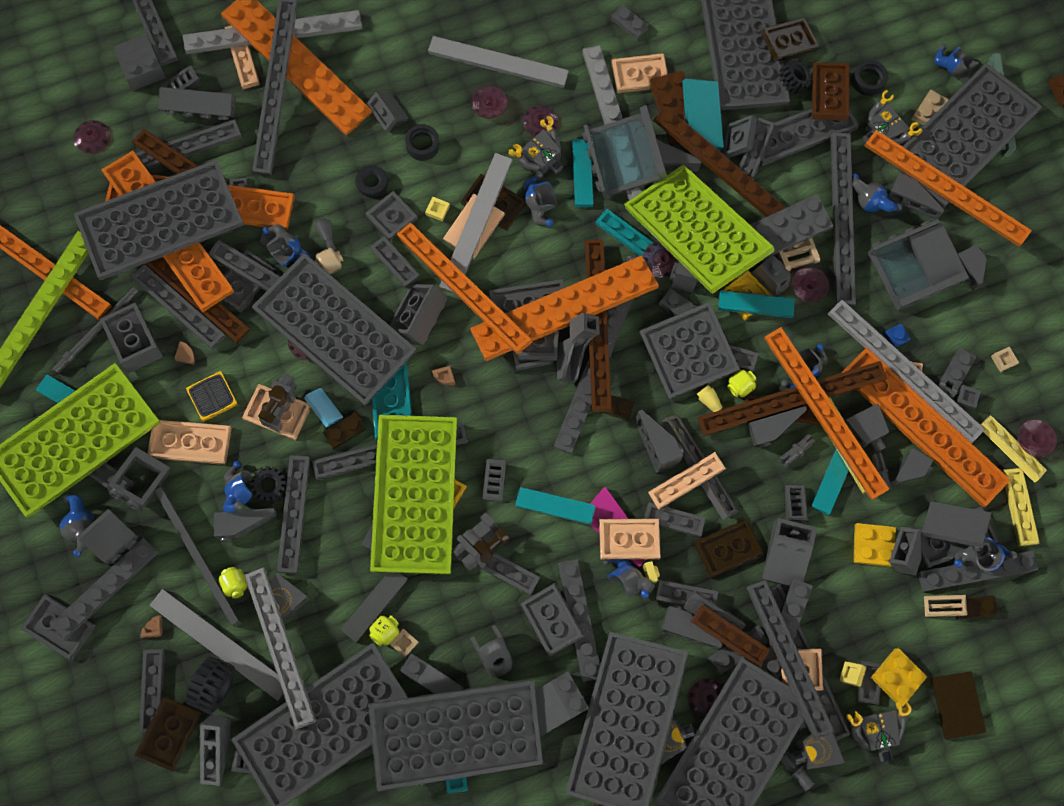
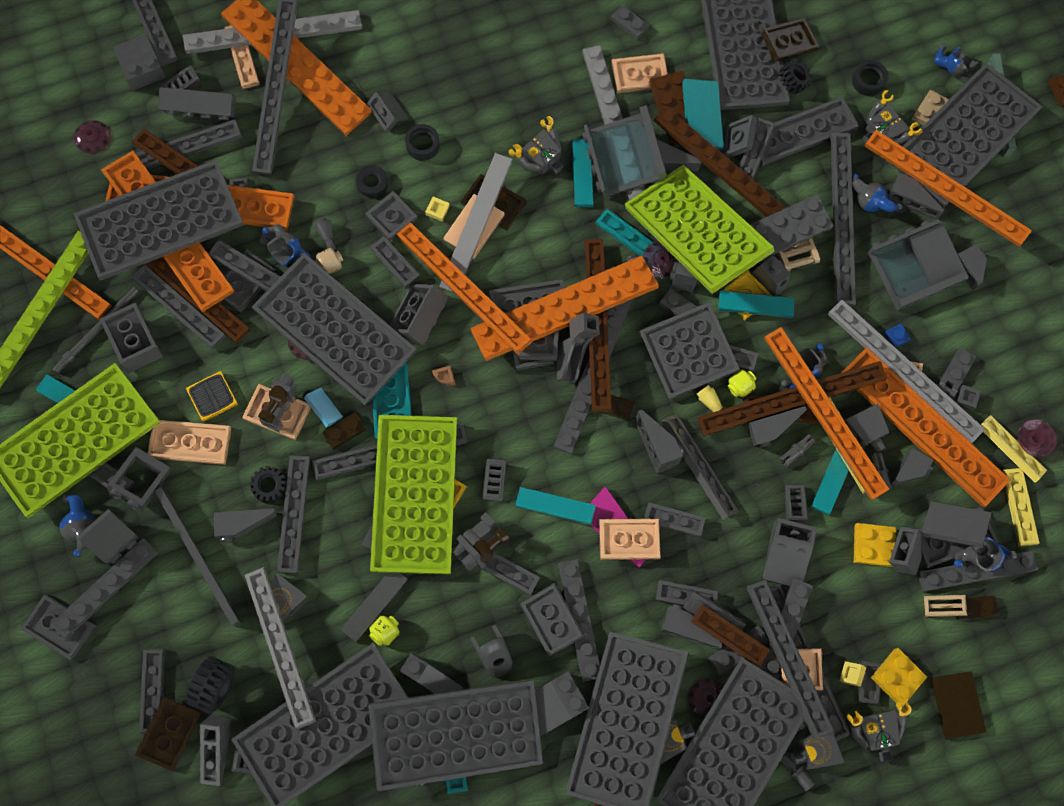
(153, 628): medium nougat tile -> none
(185, 354): medium nougat tile -> none
(218, 643): light grey tile -> none
(233, 582): neon yellow head -> none
(236, 489): blue piece -> none
(404, 643): tan plate -> none
(489, 95): clear pink dish -> none
(498, 62): light grey tile -> none
(532, 123): clear pink dish -> none
(539, 199): dark grey piece -> none
(630, 578): dark grey piece -> none
(651, 572): light yellow plate -> none
(686, 480): light nougat tile -> none
(728, 548): dark brown tile -> none
(813, 278): clear pink dish -> none
(830, 91): reddish brown plate -> none
(1004, 359): tan plate -> none

